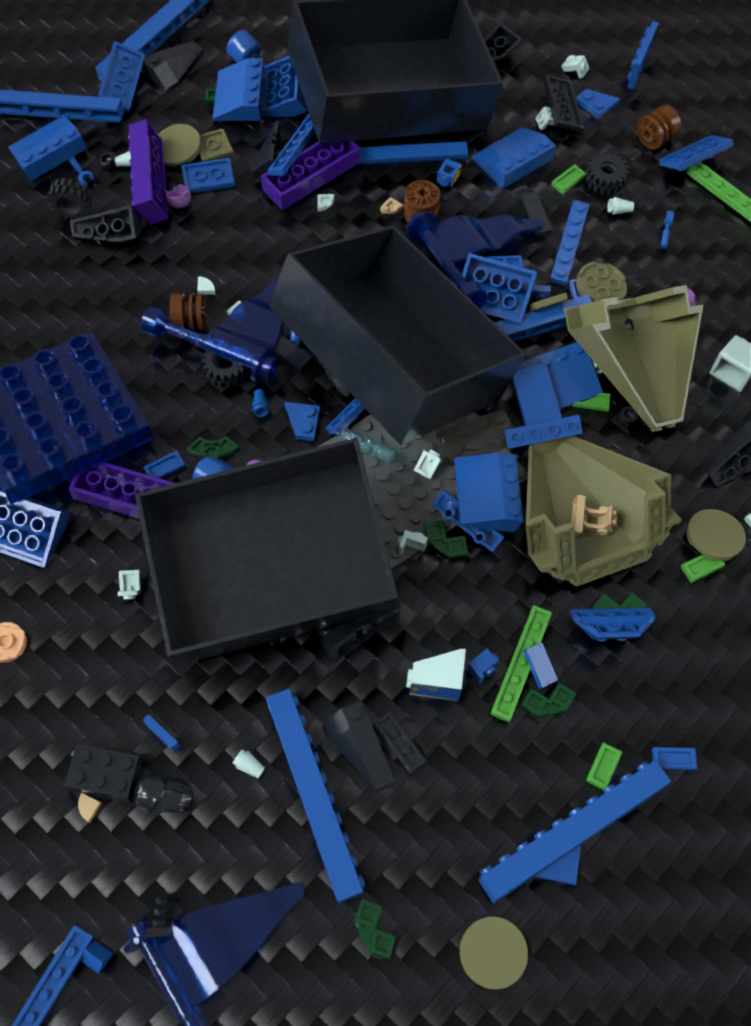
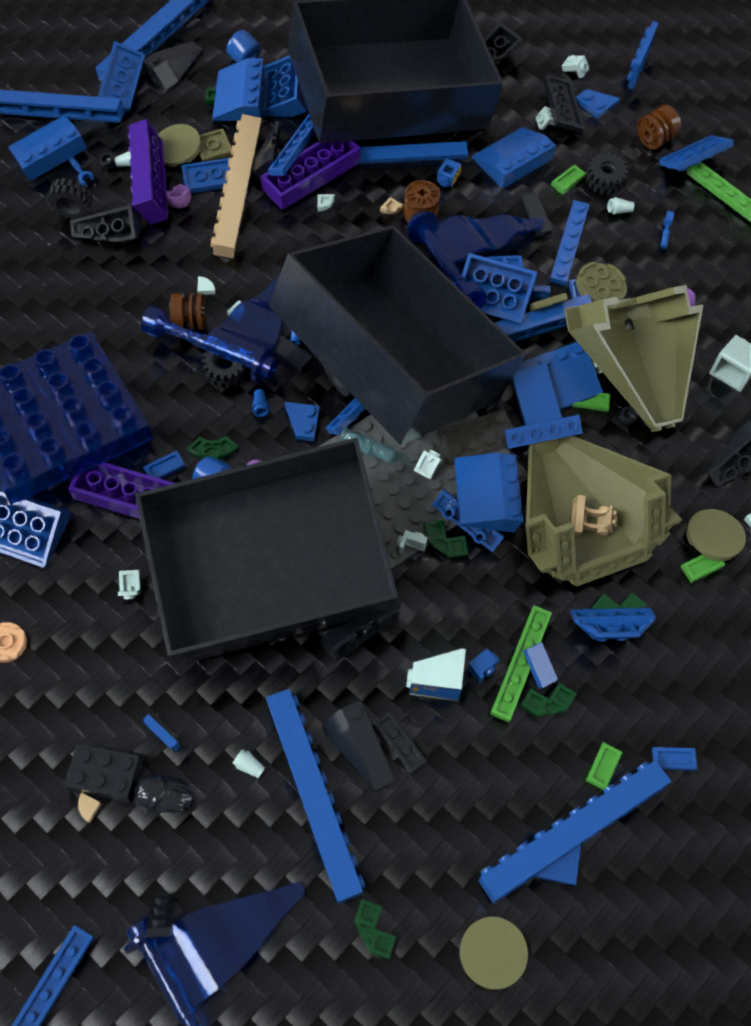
(96, 956): blue slope -> none
(236, 187): none -> tan brick

